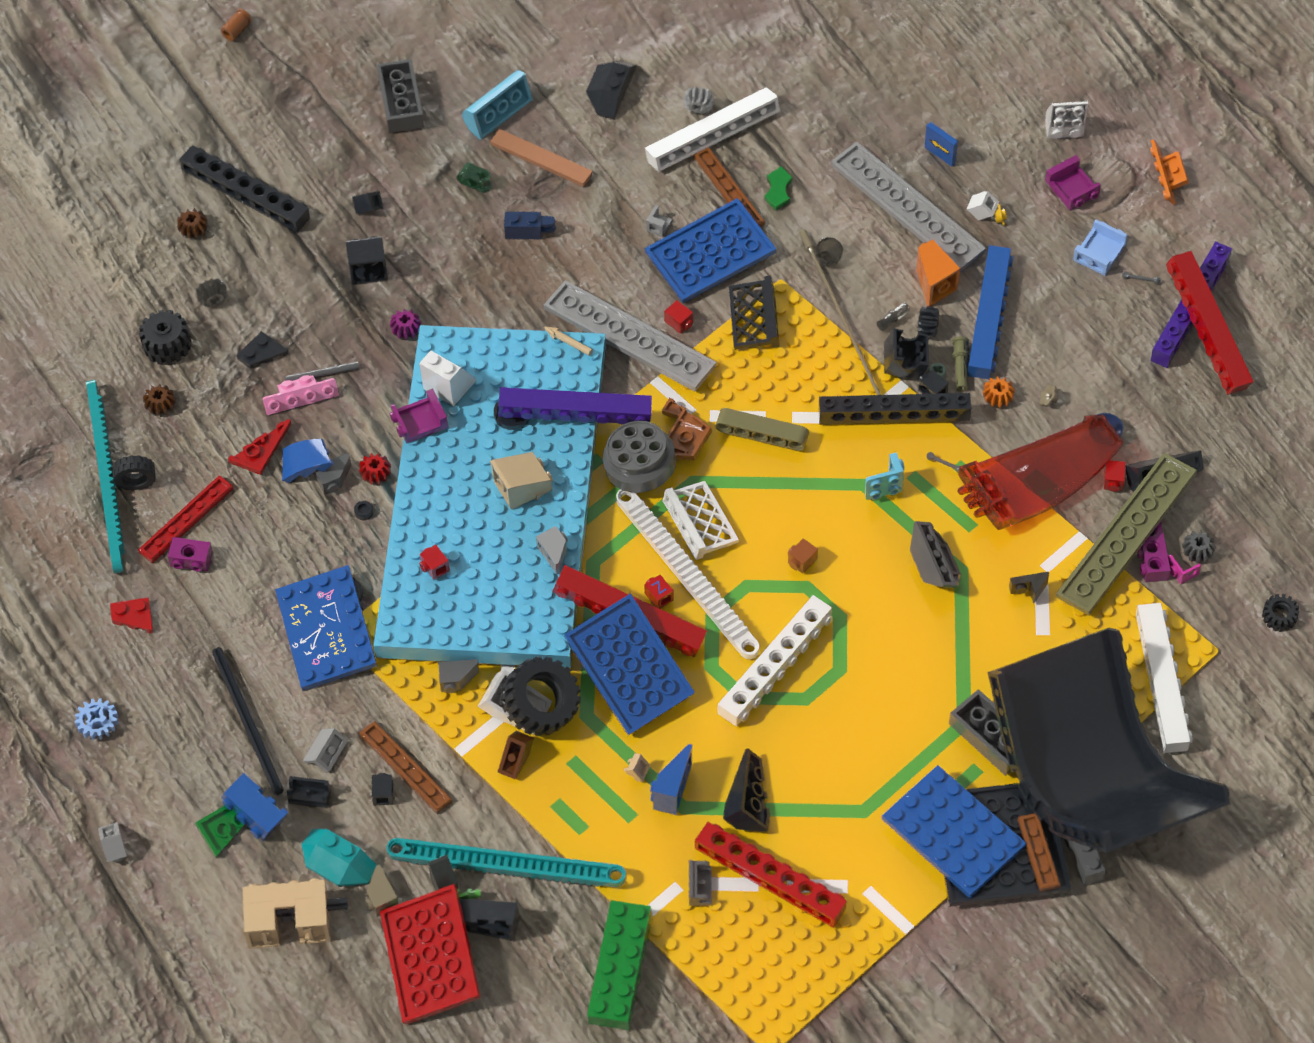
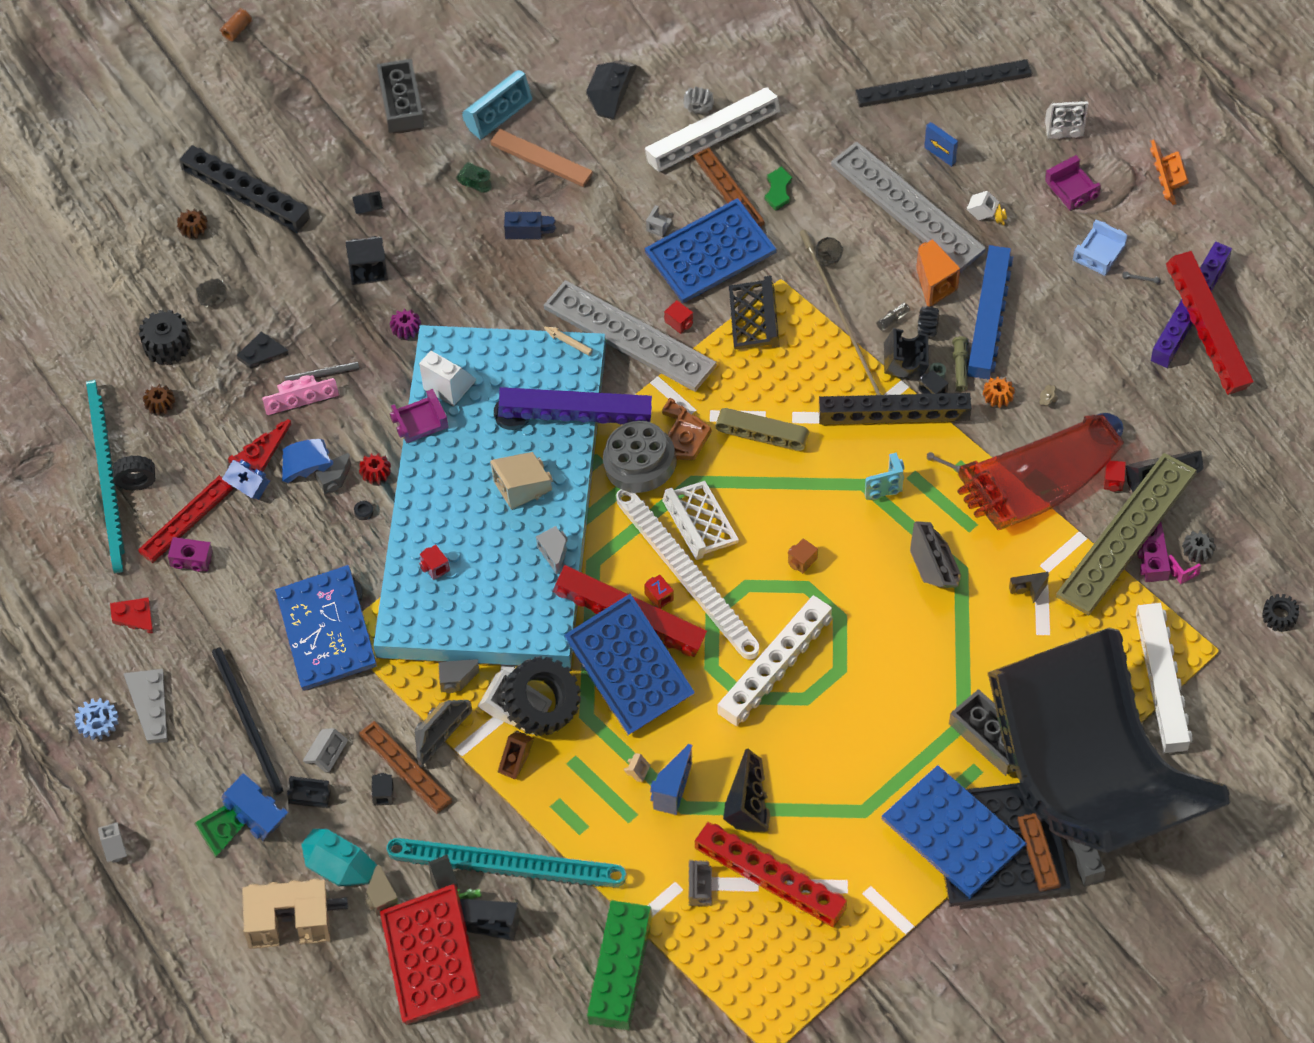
(149, 701): none -> light grey wing
(236, 476): none -> brick
(439, 726): none -> dark grey wedge
(943, 83): none -> black plate

